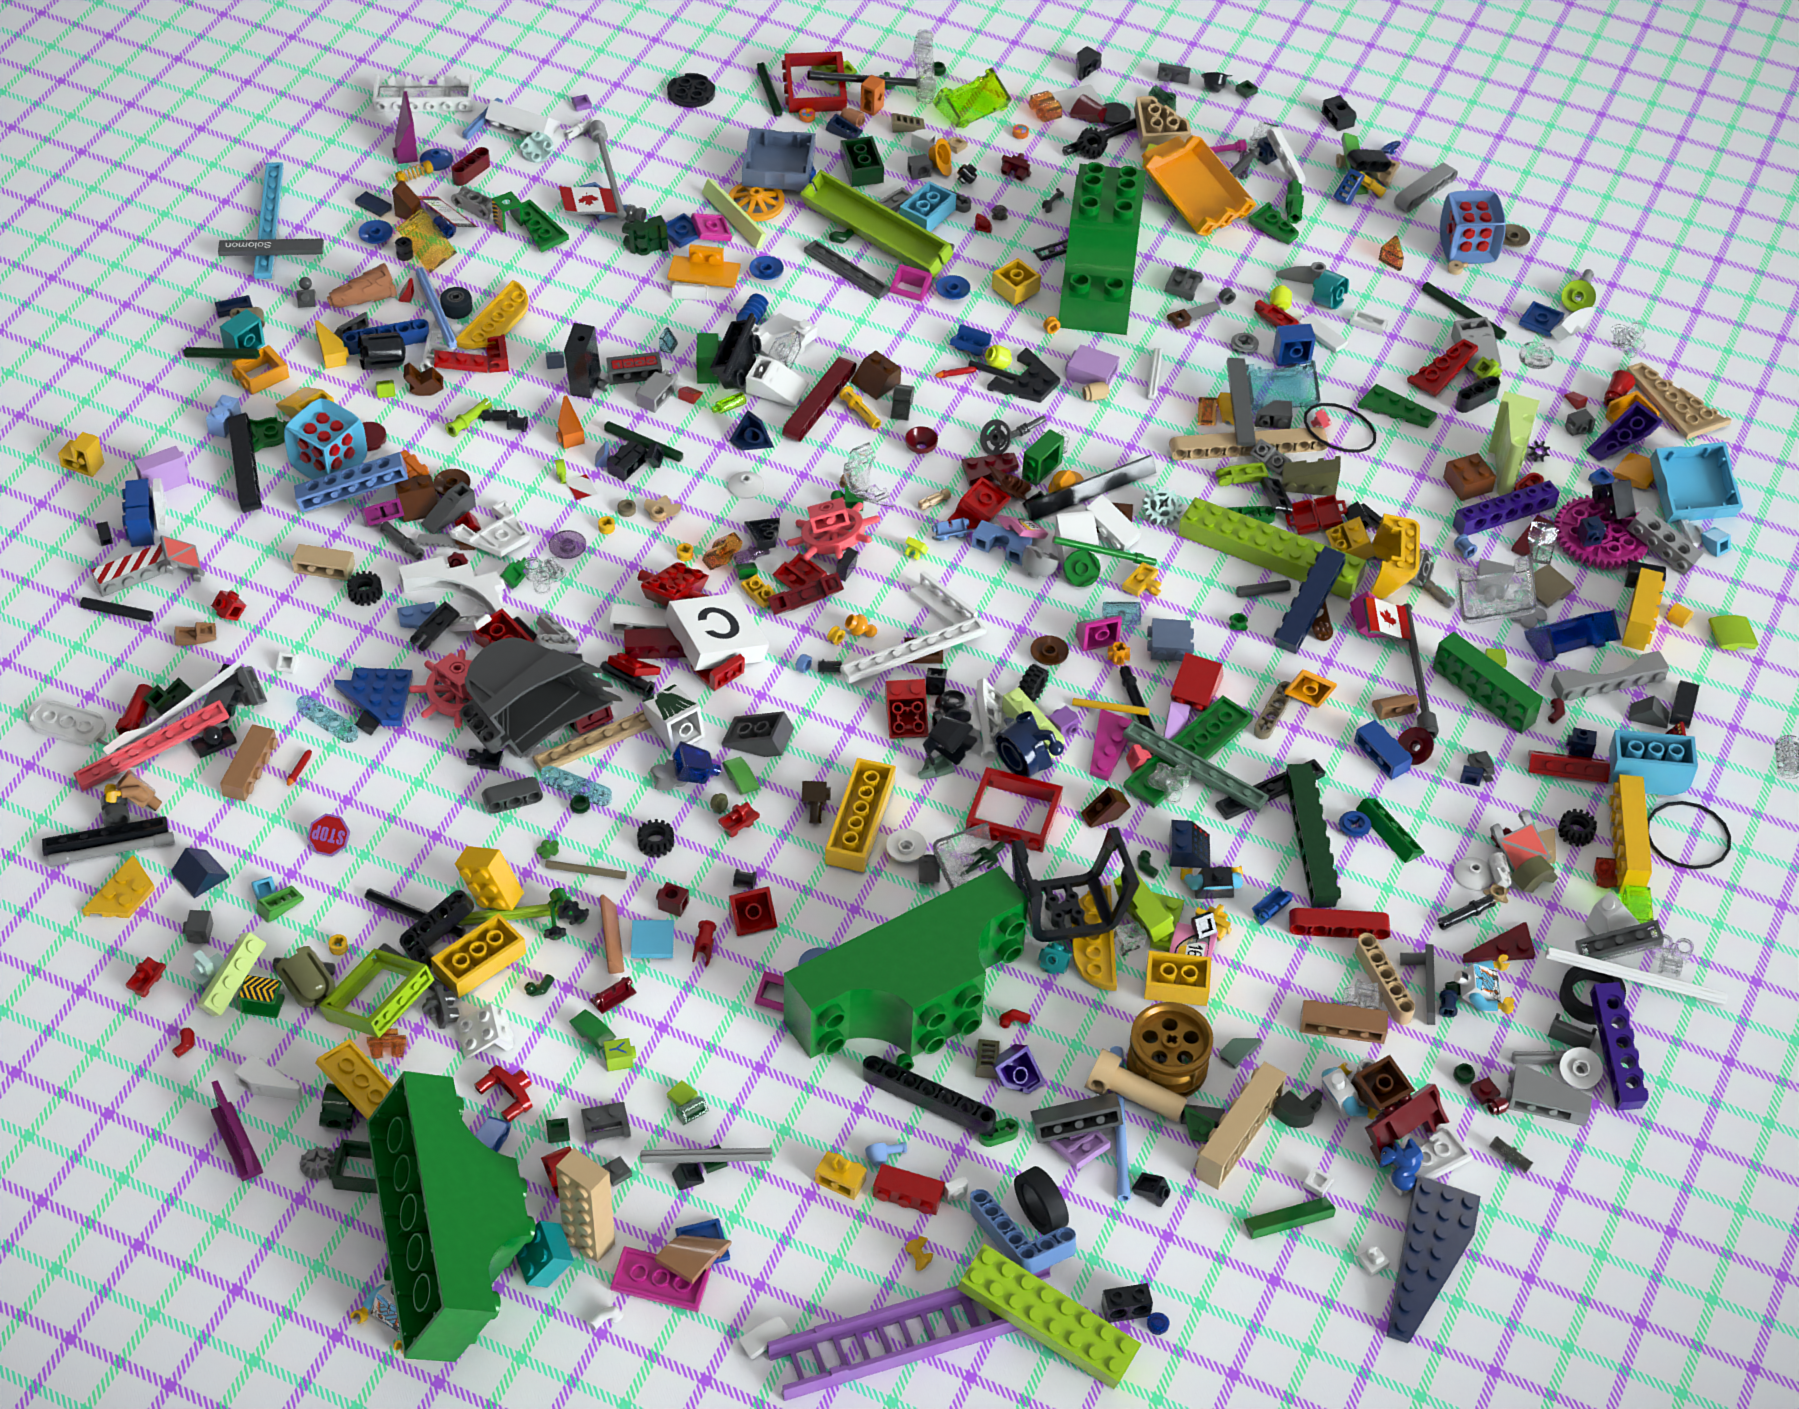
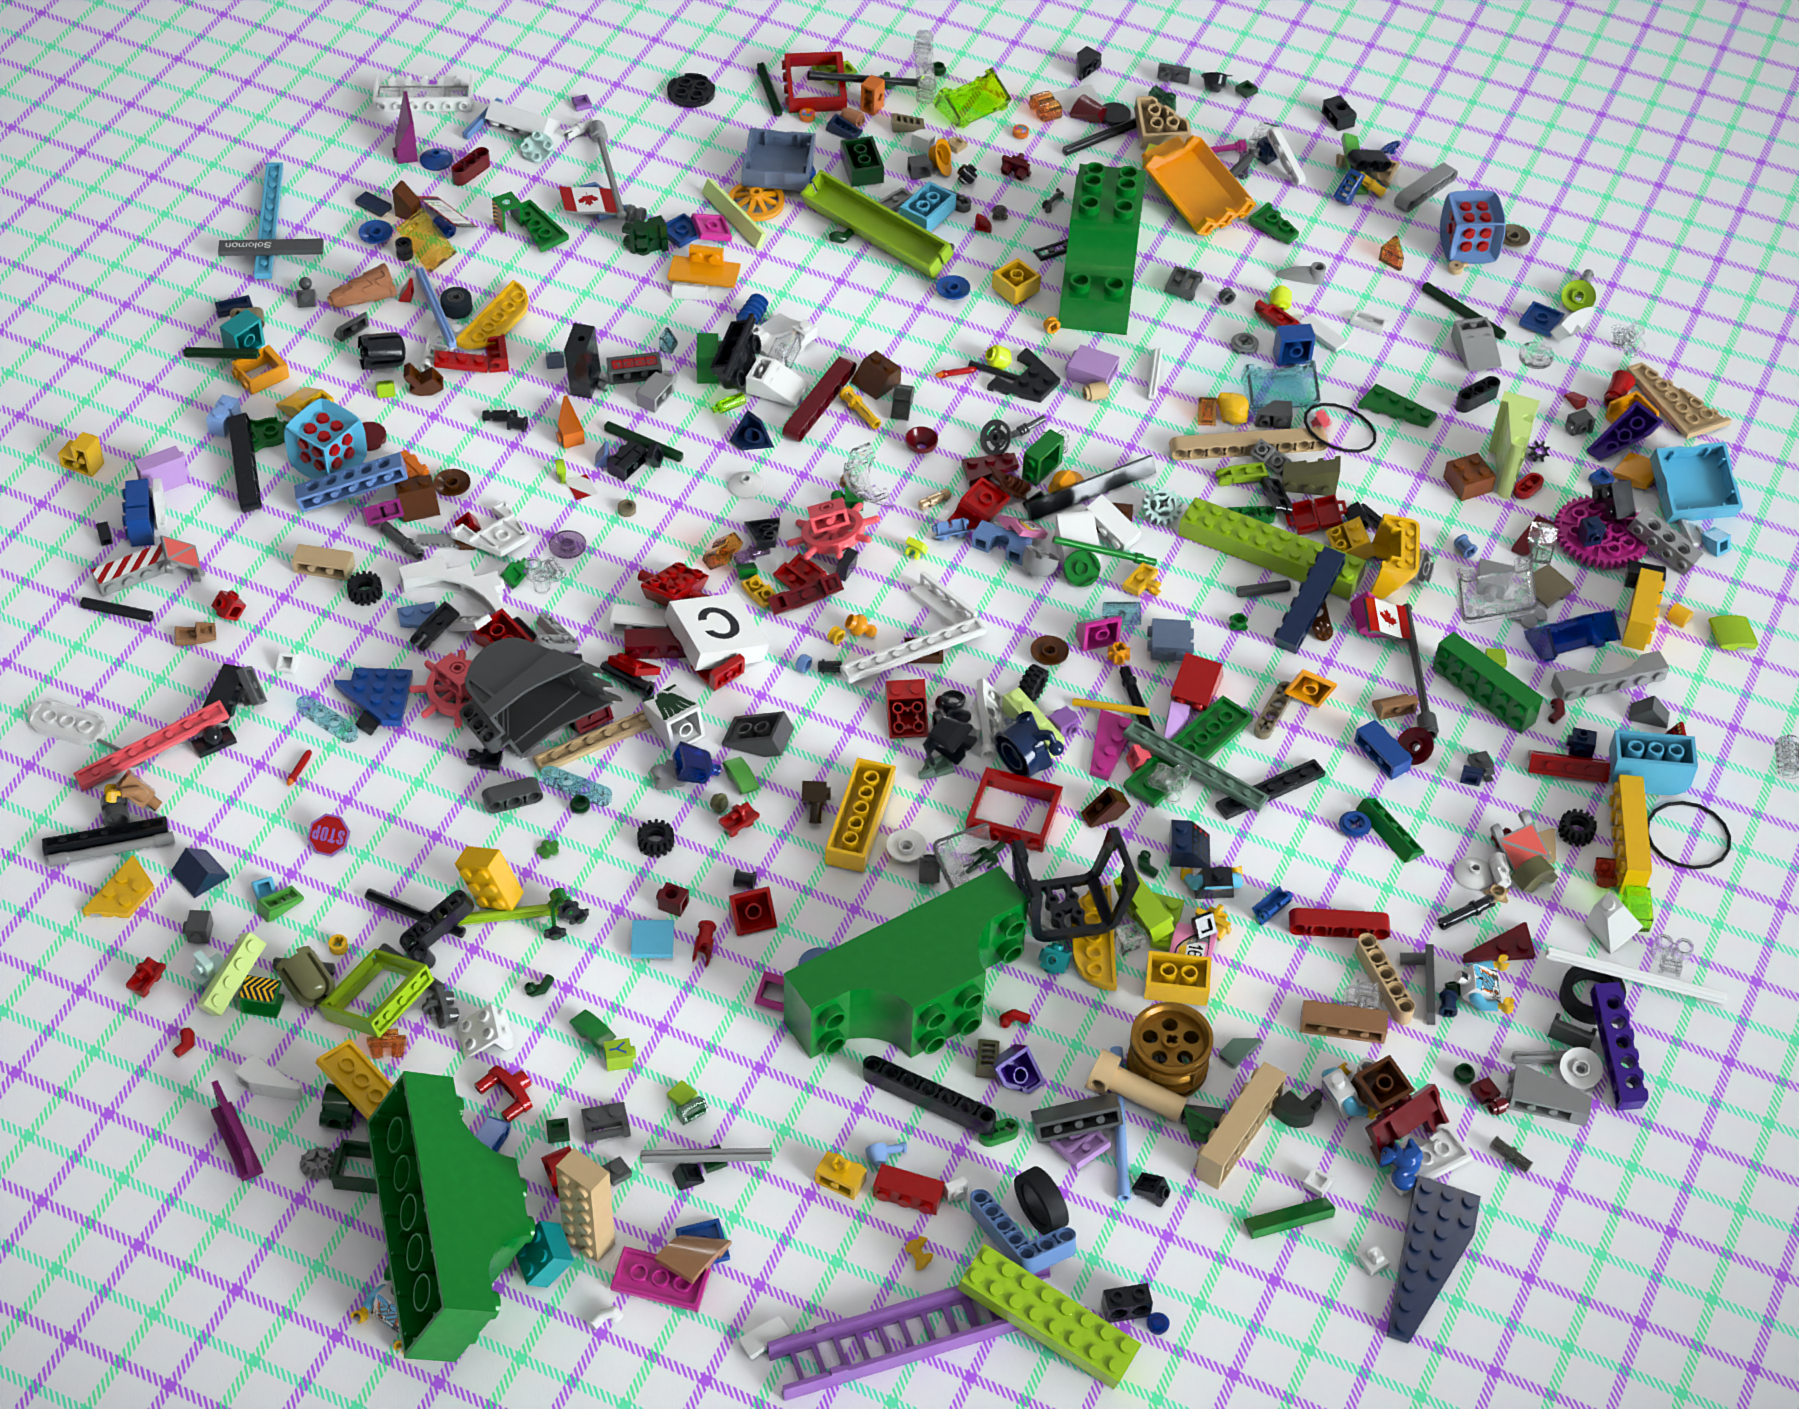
(135, 710): red piece -> none
(135, 735): white sticker -> none
(165, 700): dark green brick -> none
(248, 762): medium nougat brick -> none
(331, 347): yellow slope -> none
(411, 331): blue beam -> none
(427, 167): yellow piece -> none
(450, 507): dark grey slope -> none
(457, 559): dark red piece -> none
(463, 421): lime pin -> none
(473, 202): light grey piece -> none
(478, 955): yellow brick -> none
(586, 869): dark tan bar -> none
(606, 525): yellow bush -> none
(611, 935): nougat slope -> none
(613, 995): dark red hinge -> none
(661, 509): tan plate -> none
(681, 555): yellow bush -> none
(689, 394): red slope -> none
(766, 267): blue dish -> none
(847, 269): dark grey tile -> none
(905, 1061): green hinge -> none
(912, 277): dark pink tile -> none
(935, 681): black bracket -> none
(971, 340): blue bracket -> none
(1093, 135): black tyre -> none
(1192, 314): piece -> none
(1241, 402): dark grey tile -> none
(1294, 201): green piece -> none
(1312, 836): dark green brick -> none
(1330, 289): teal brick -> none
(1439, 593): light grey axle -> none
(1444, 368): red wing -> none
(1487, 368): lime brick -> none
(1506, 508): dark purple brick -> none
(1621, 941): dark grey piece -> none
(1684, 703): black beam -> none

